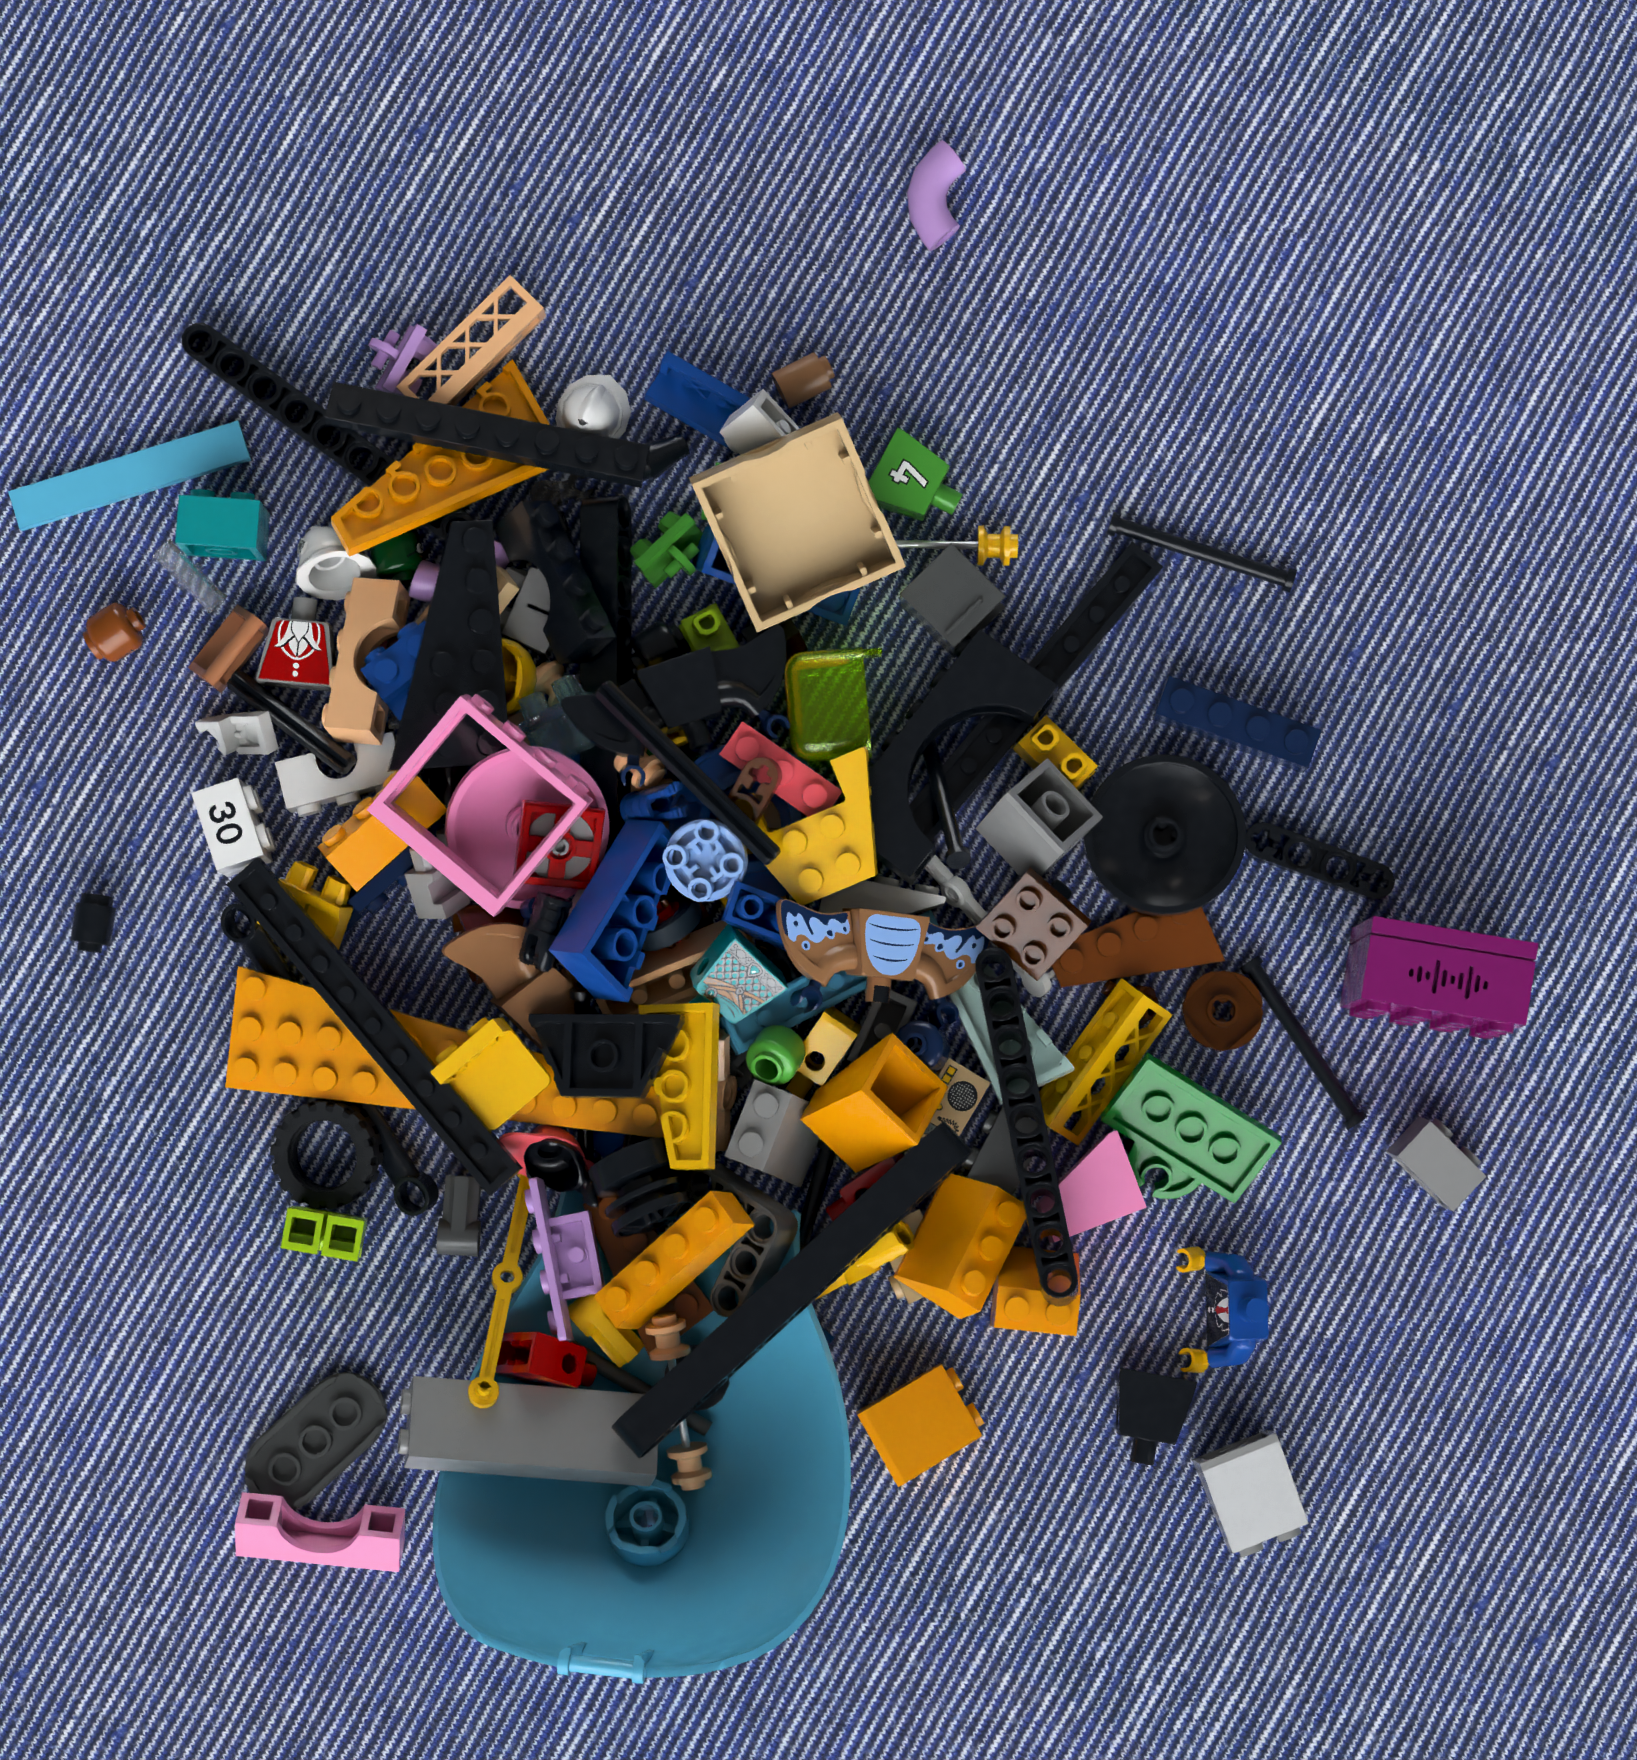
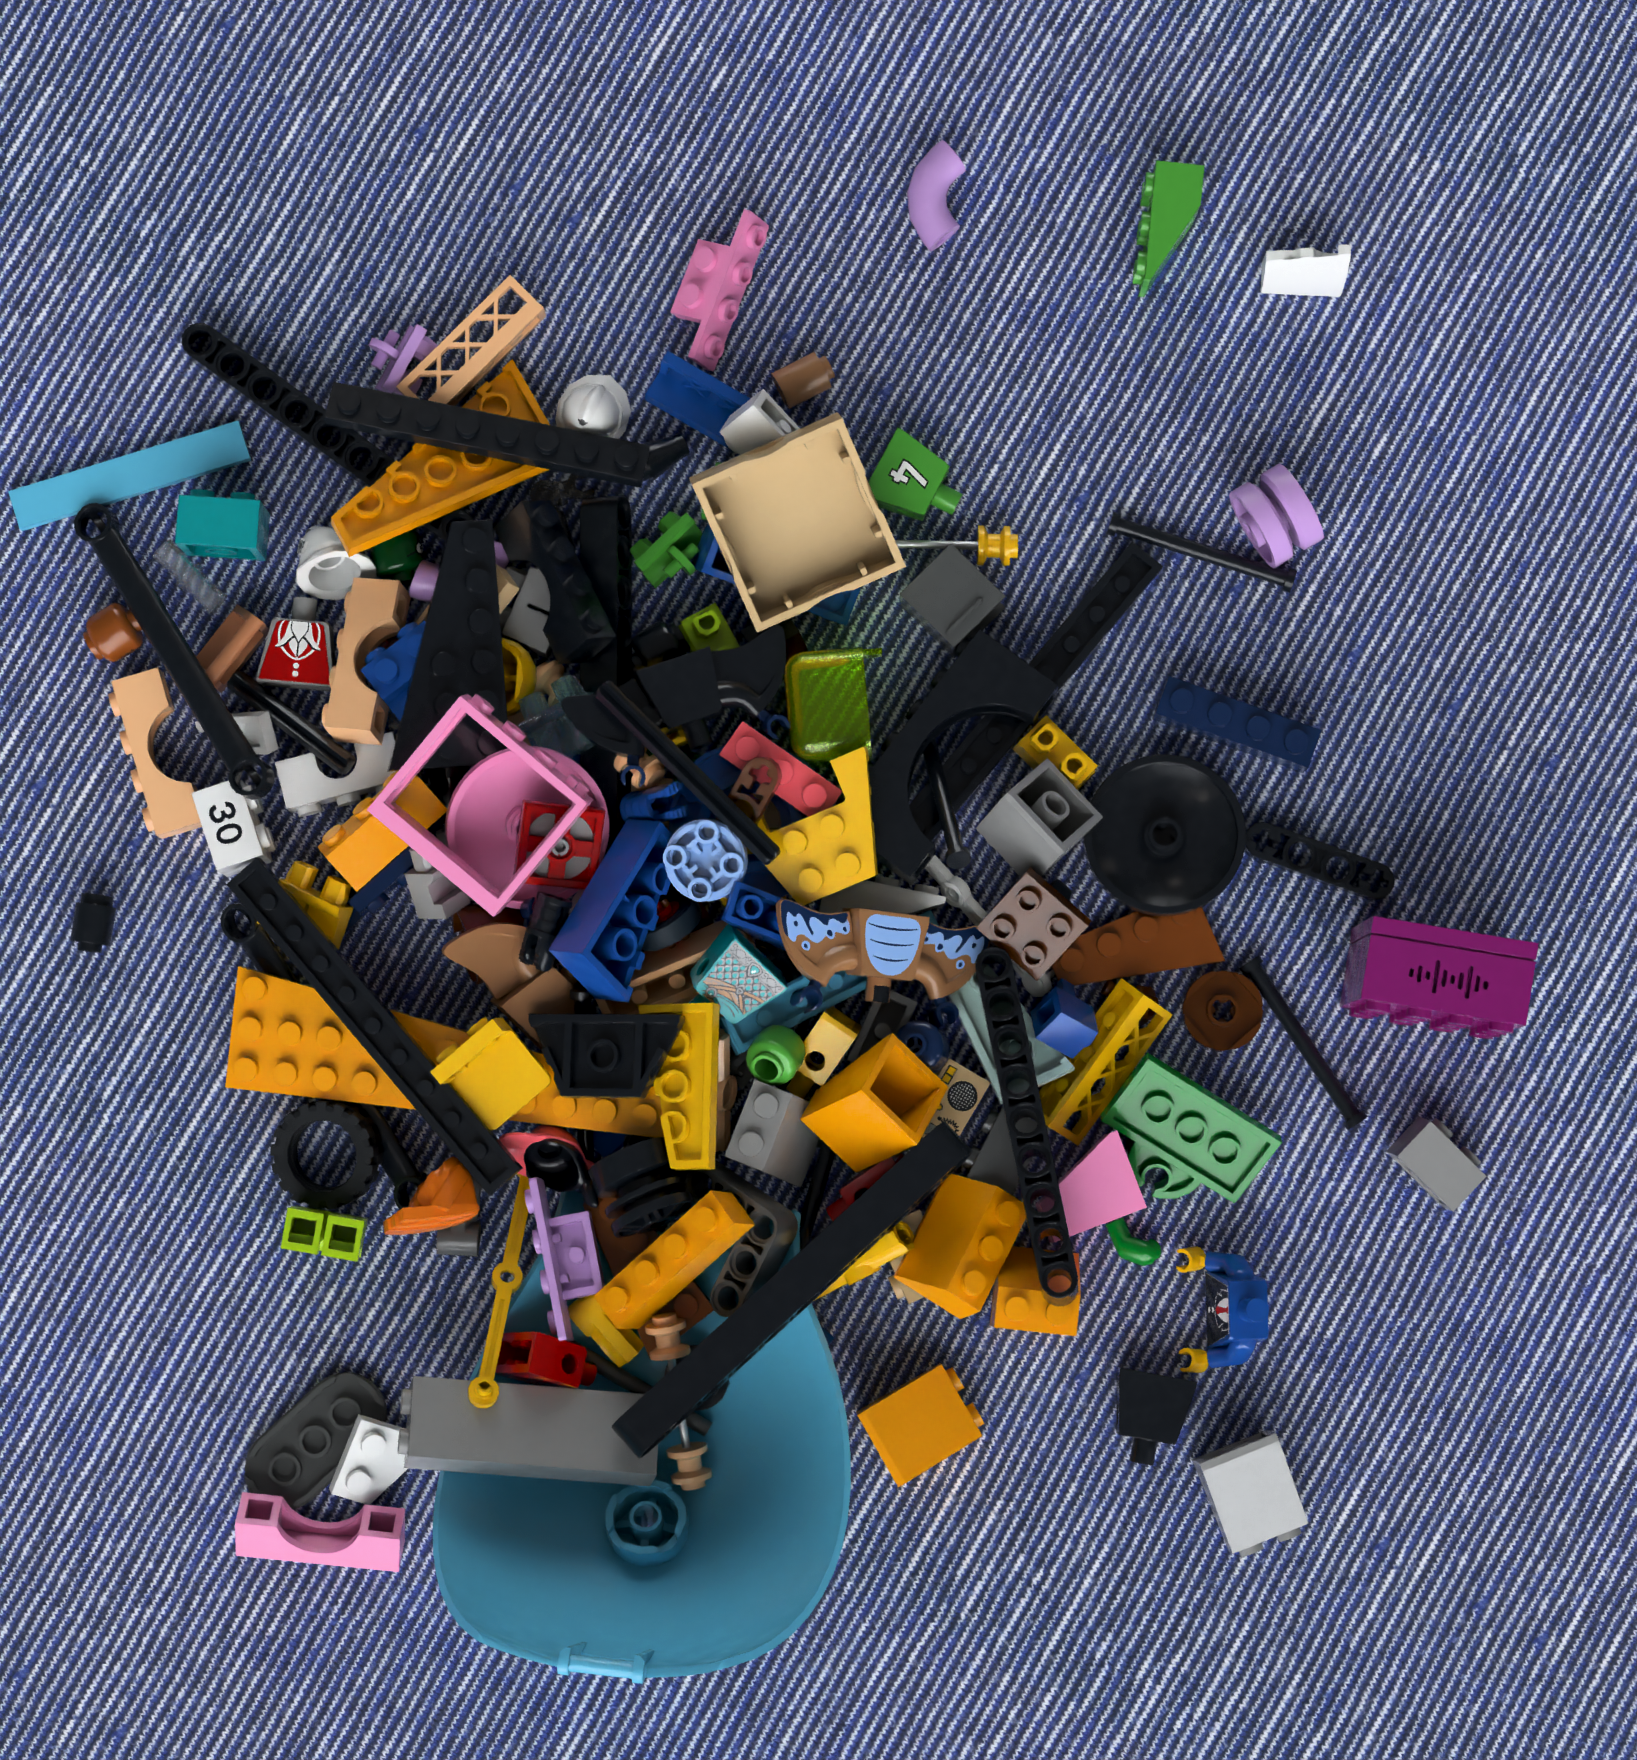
(143, 705): none -> light nougat arch
(174, 651): none -> black piece
(368, 1461): none -> white wing
(439, 1202): none -> orange hair
(716, 287): none -> bright pink bracket
(1064, 1020): none -> blue brick
(1132, 1248): none -> green arm
(1172, 203): none -> bright green slope
(1276, 515): none -> lavender wheel
(1305, 272): none -> white slope

